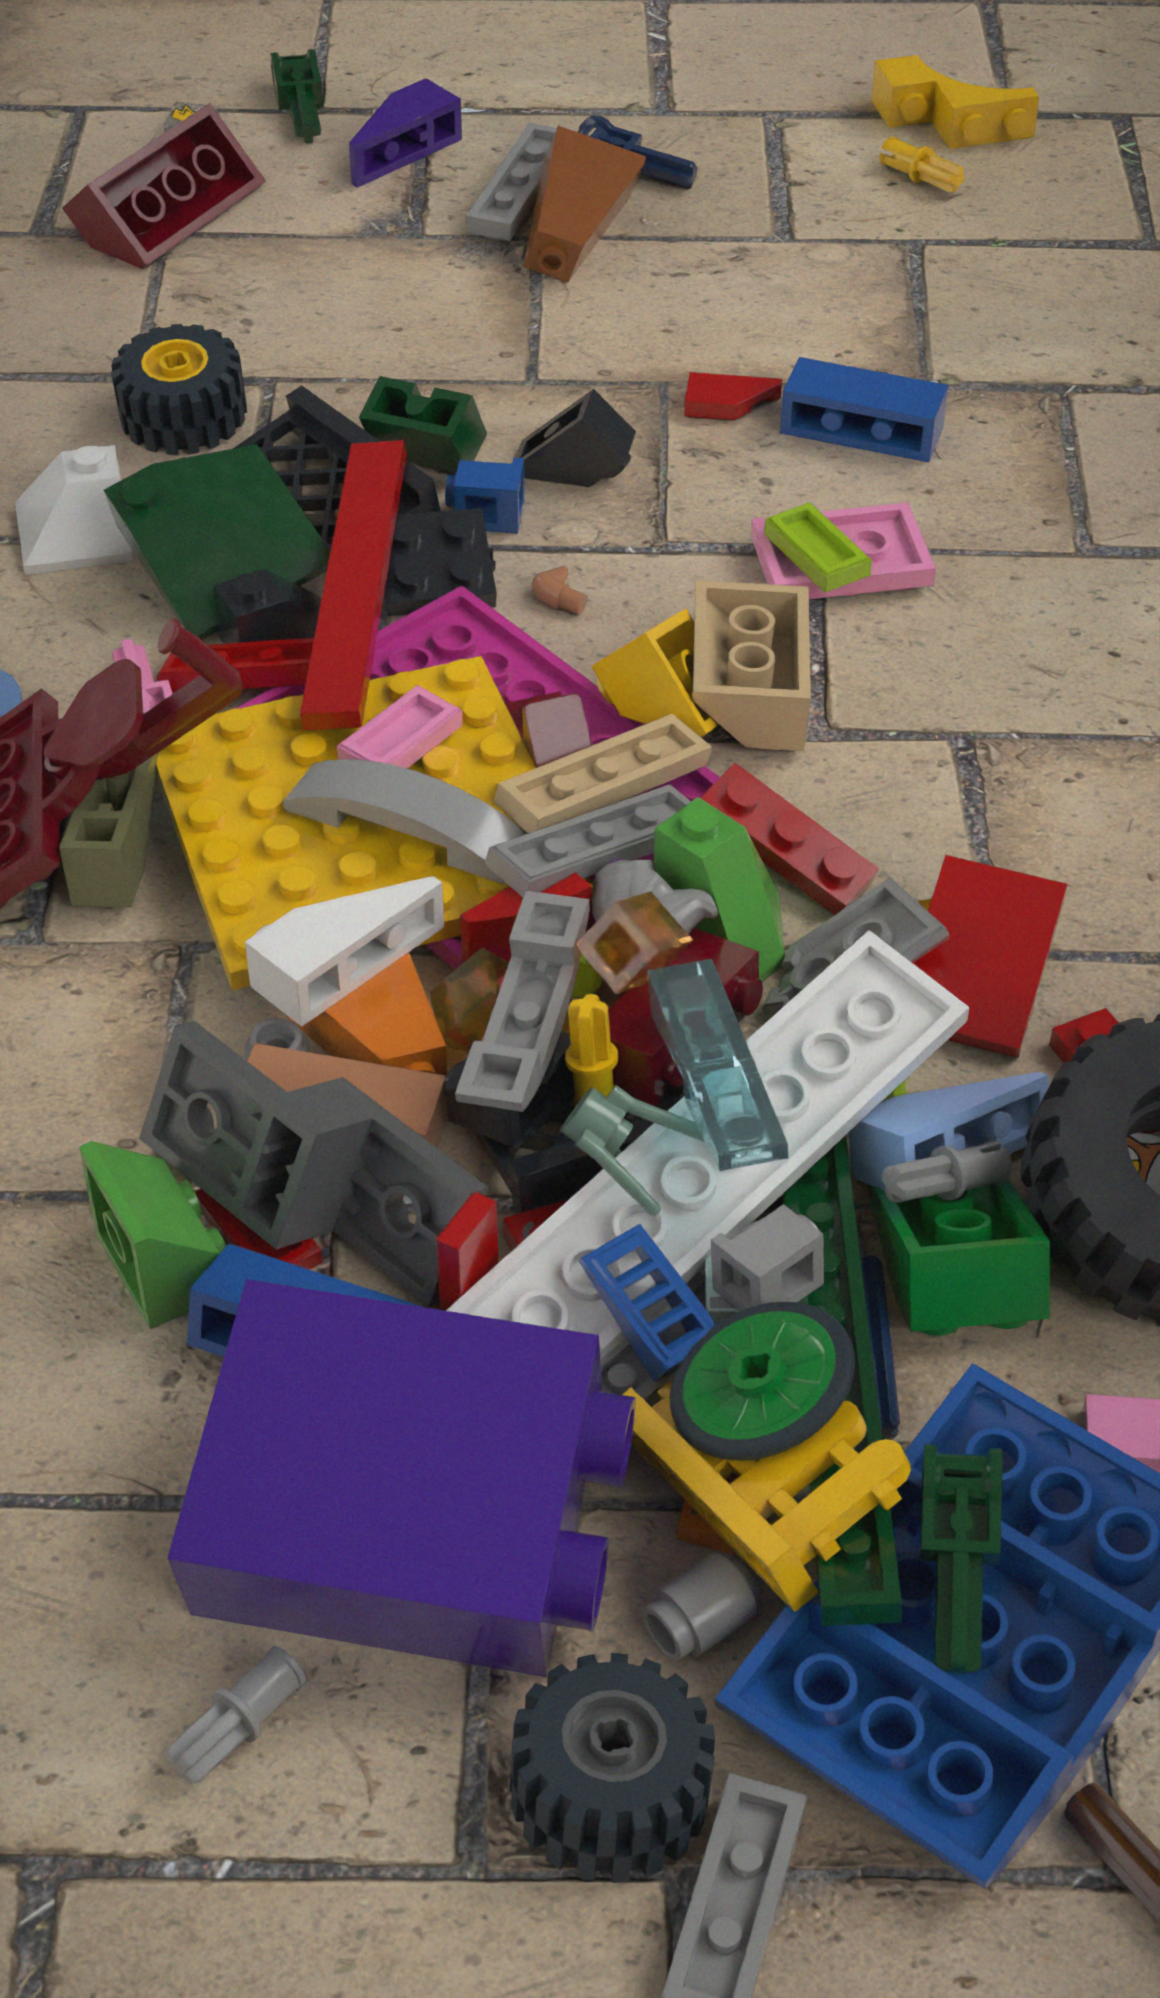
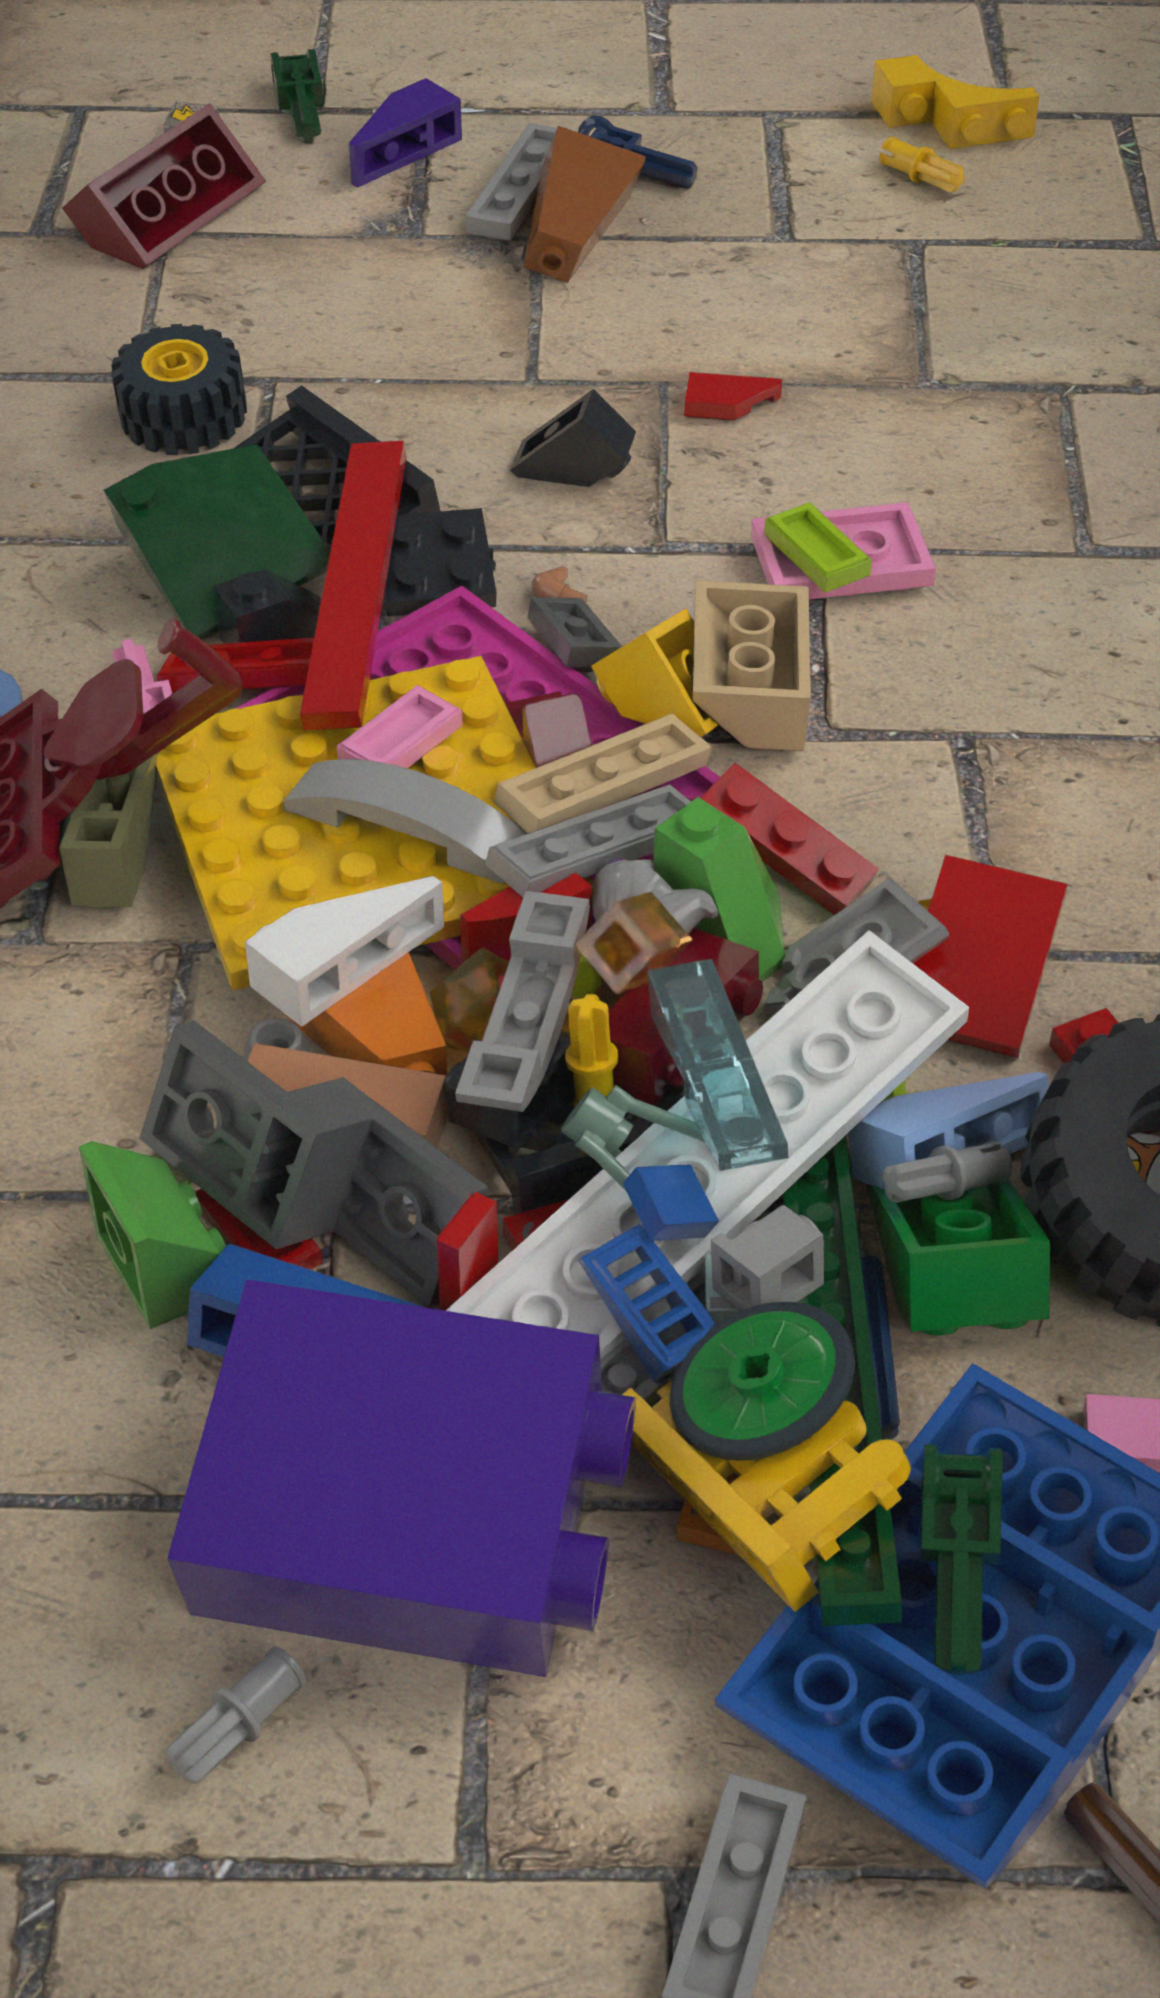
(67, 515): white slope -> none
(434, 429): dark green brick -> none
(489, 486): blue brick -> none
(572, 631): none -> dark grey plate
(611, 1767): black wheel -> none
(670, 1202): none -> blue tile
(701, 1606): light grey brick -> none
(863, 409): blue brick -> none

